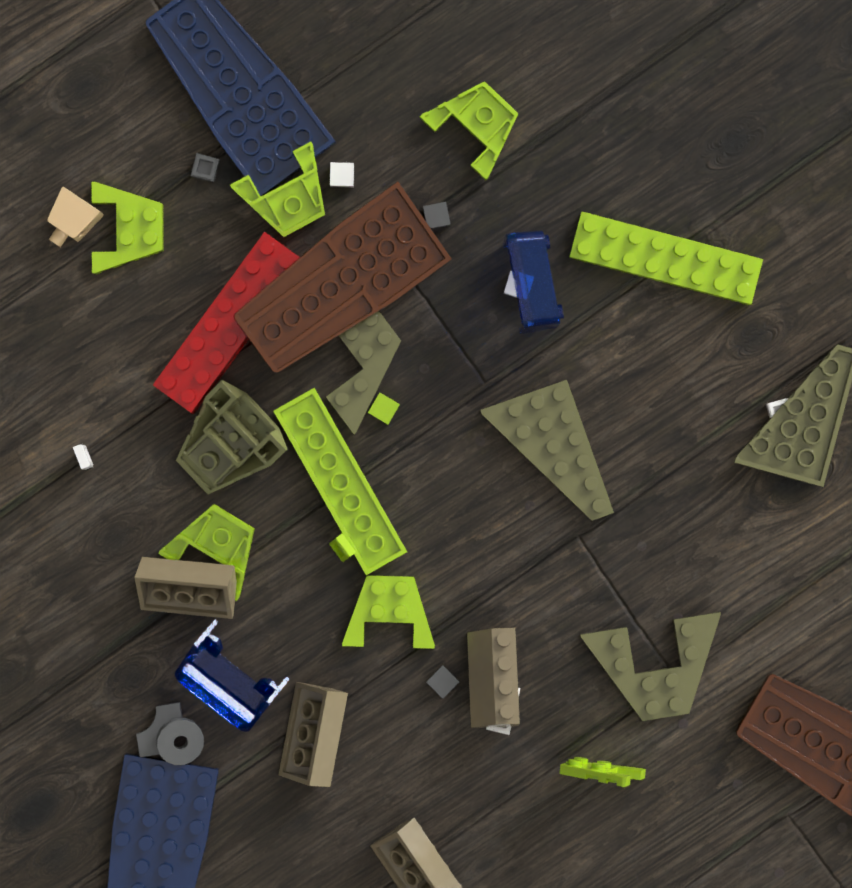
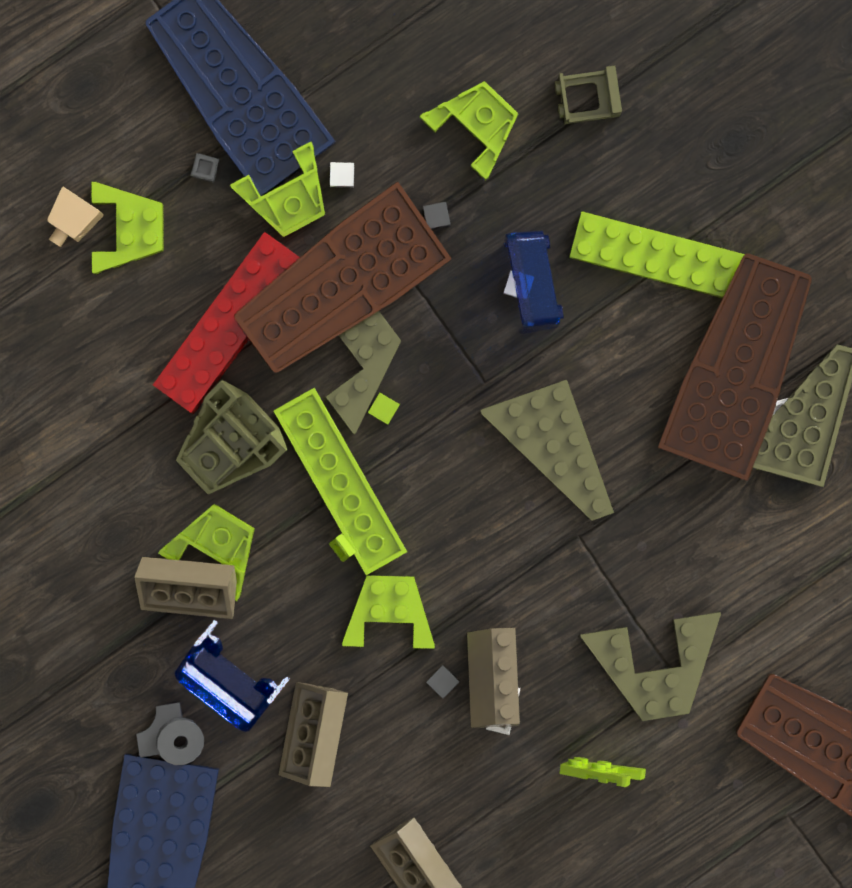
(83, 456): white tile -> none
(607, 92): none -> olive window
(739, 369): none -> reddish brown wing

